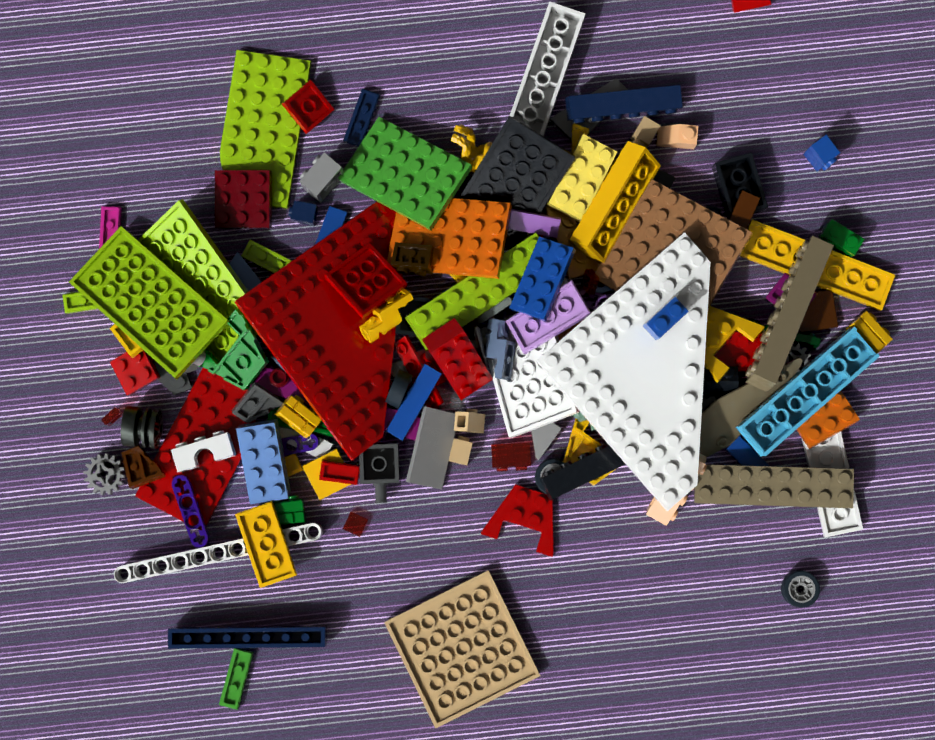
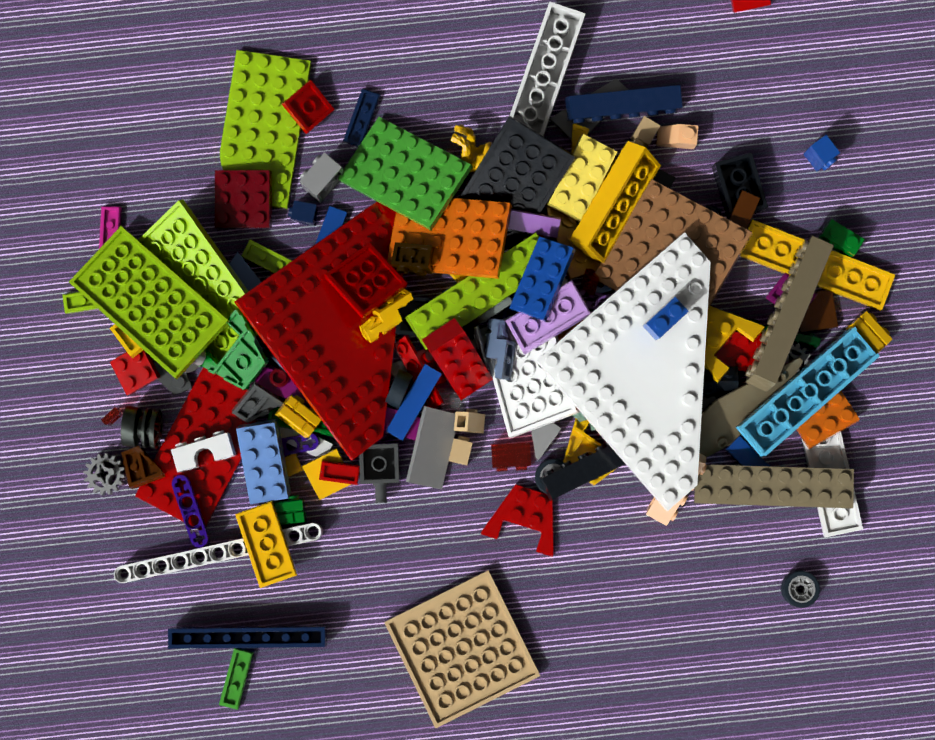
(355, 524): clear red tile -> none

